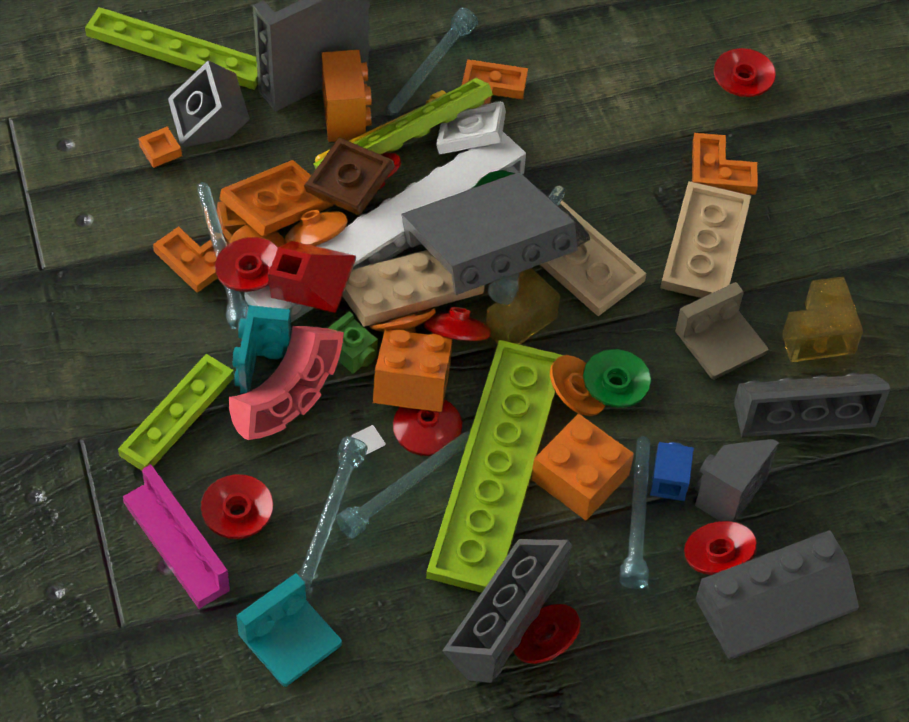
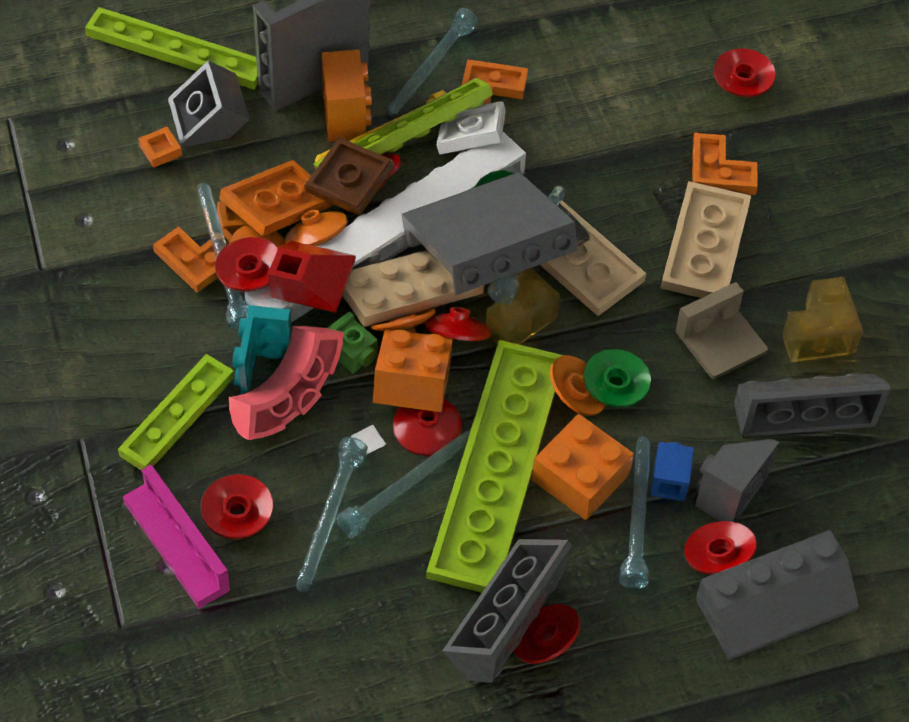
(287, 631): teal bracket -> none

